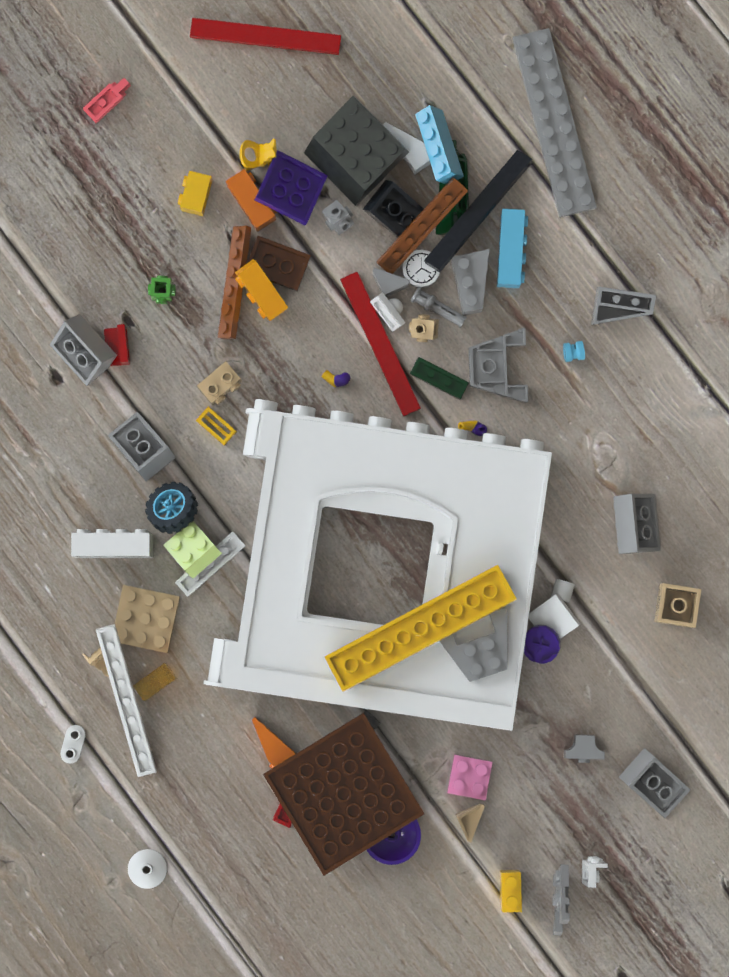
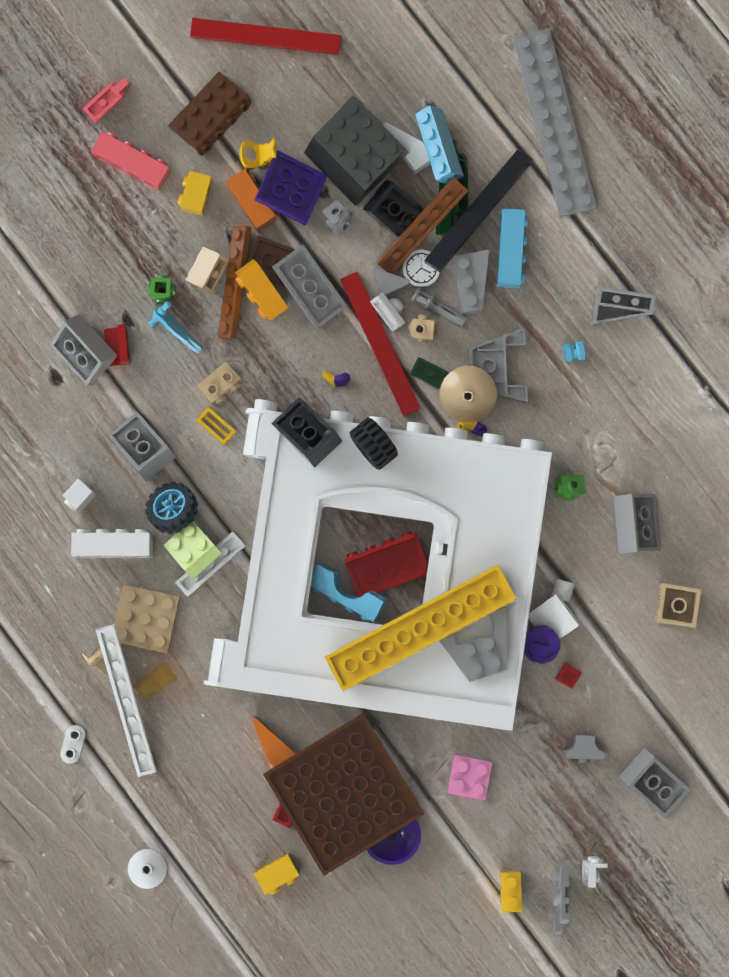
(79, 495): none -> white brick
(130, 160): none -> coral brick
(161, 315): none -> medium azure piece
(207, 270): none -> tan brick
(210, 113): none -> reddish brown bracket
(276, 874): none -> yellow brick
(307, 432): none -> black slope
(309, 286): none -> light grey plate
(327, 581): none -> medium azure arch
(373, 443): none -> black tyre
(387, 564): none -> red bracket
(469, 820): tan slope -> none
(471, 380): none -> tan dish
(568, 675): none -> red tile
(569, 486): none -> bright green brick

